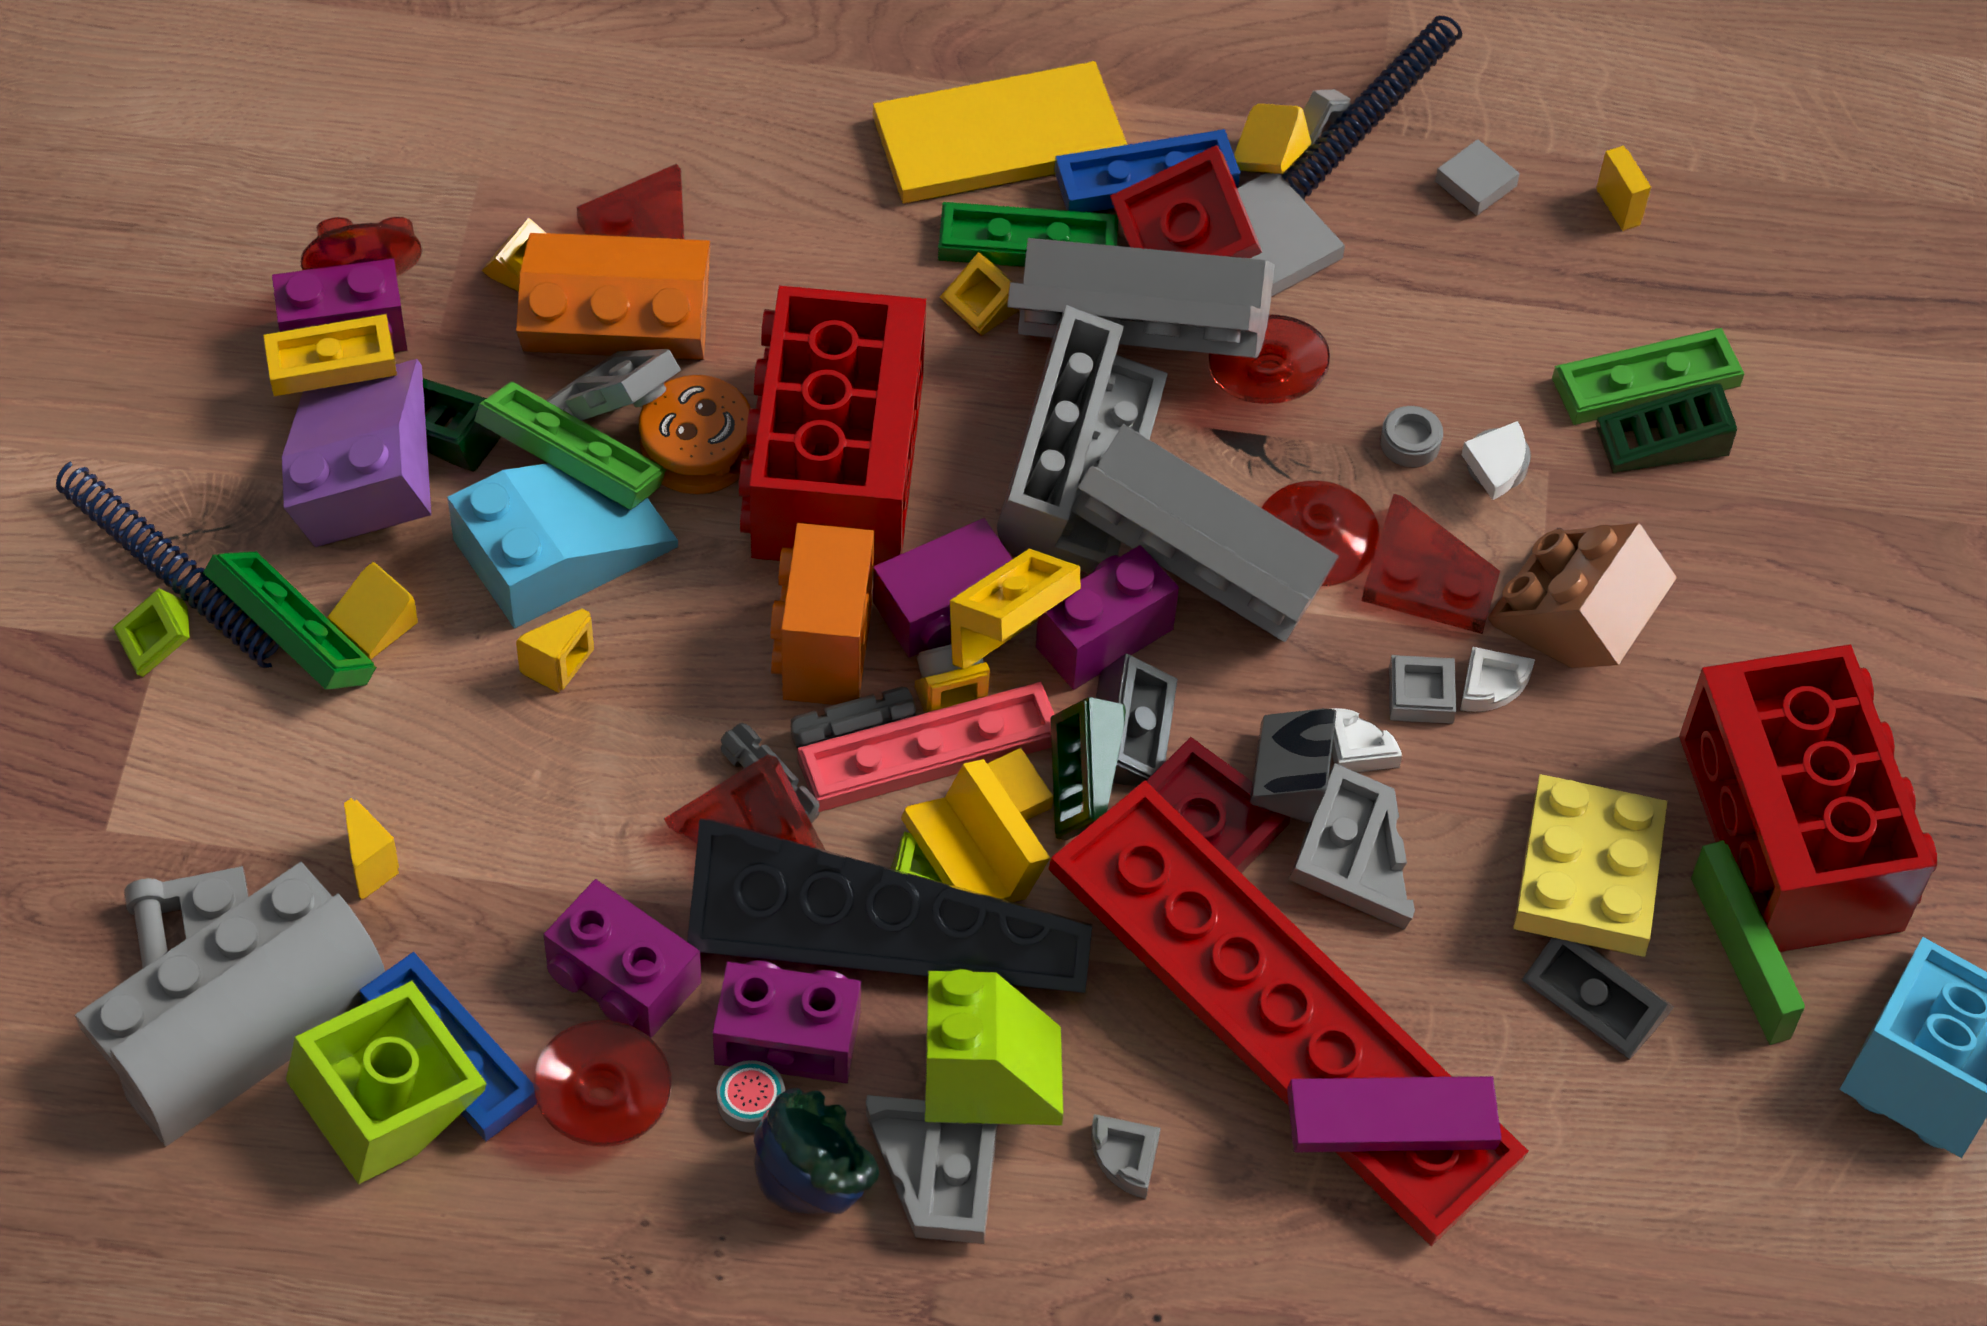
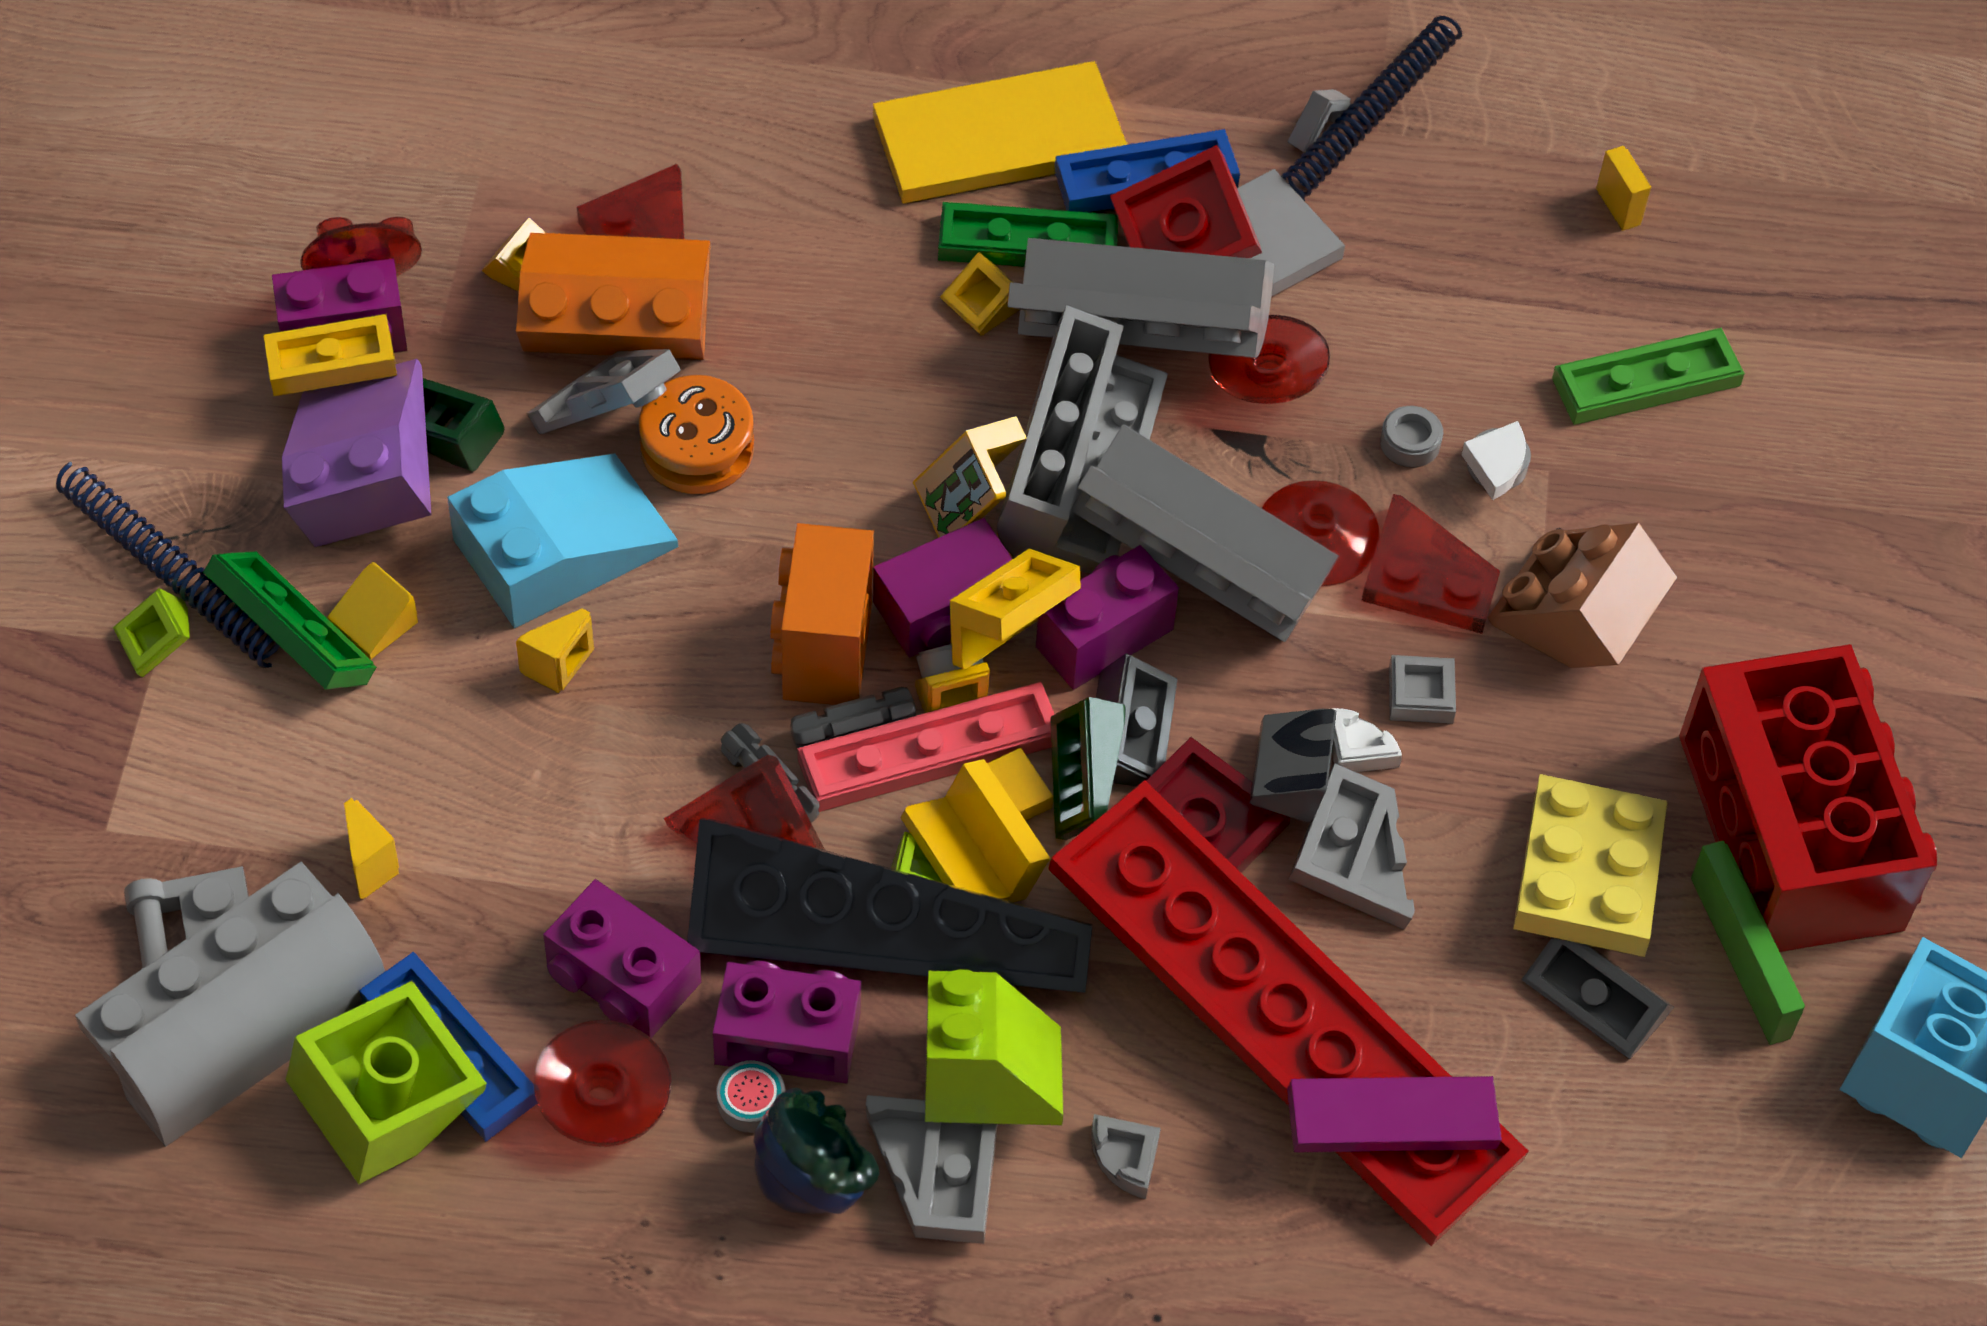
(570, 445): bright green tile -> none
(833, 418): red brick -> none
(963, 479): none -> panel
(1272, 138): yellow slope -> none
(1477, 177): light grey tile -> none
(1494, 679): white tile -> none
(1688, 408): dark green slope -> none

